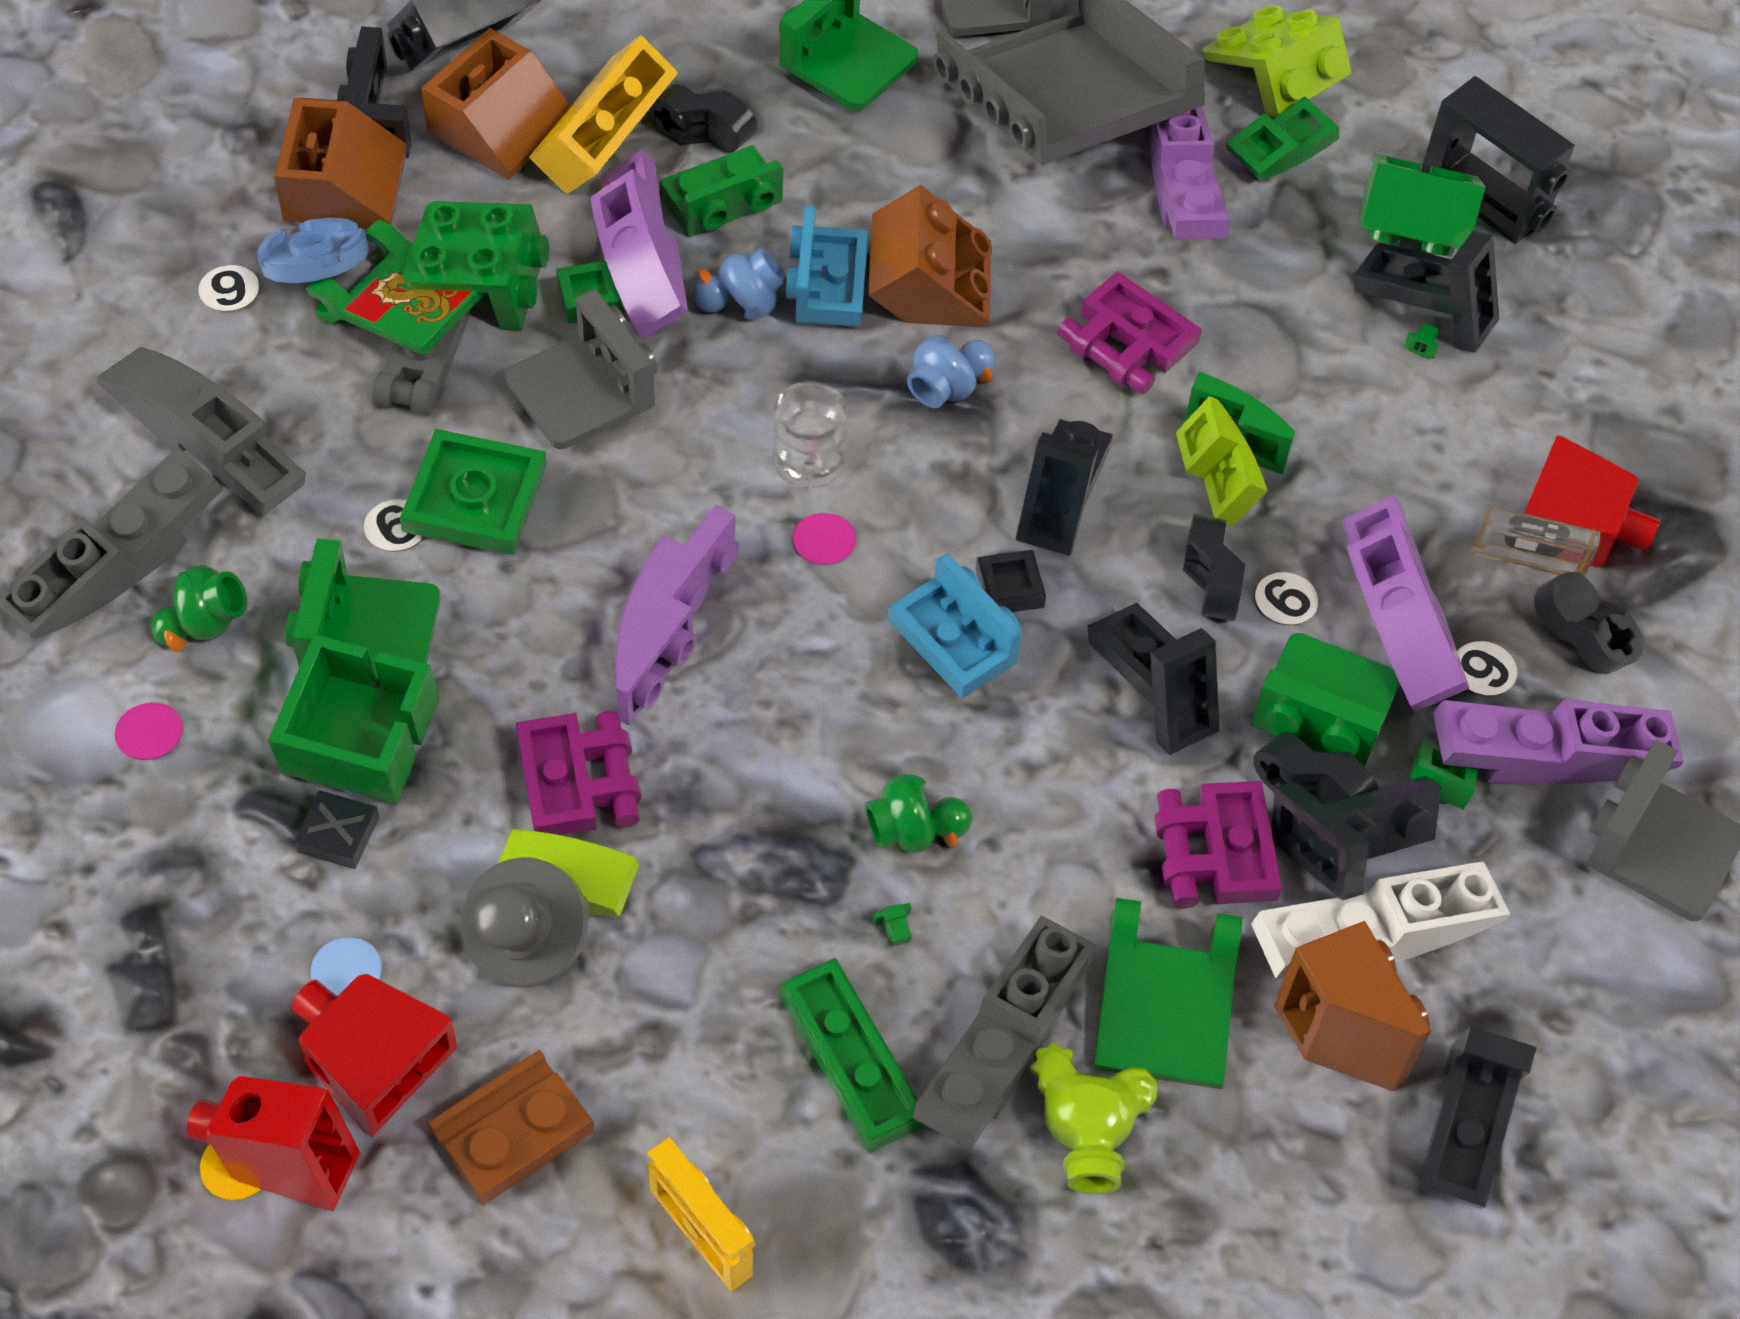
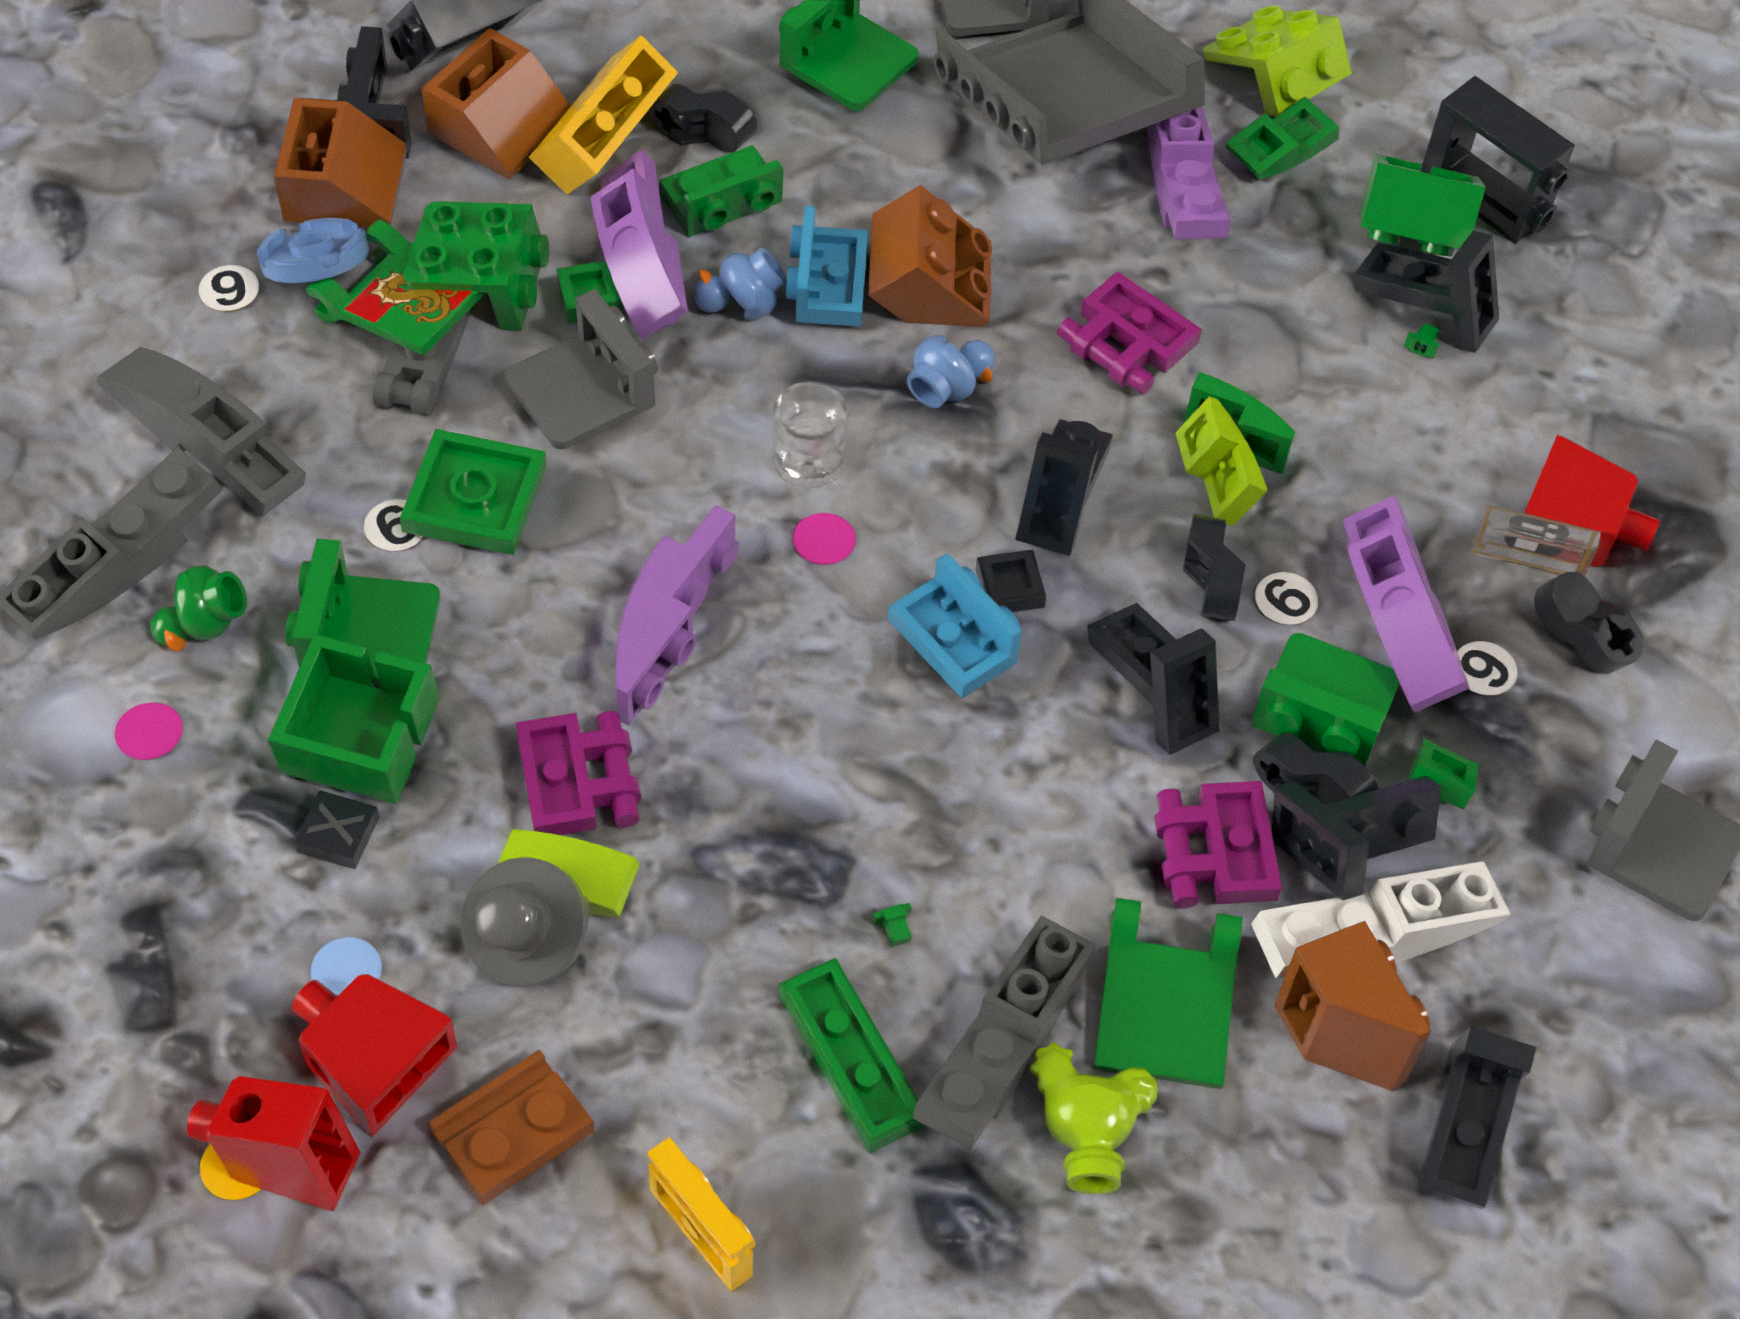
(905, 820): green animal -> none
(1545, 747): medium lavender slope -> none

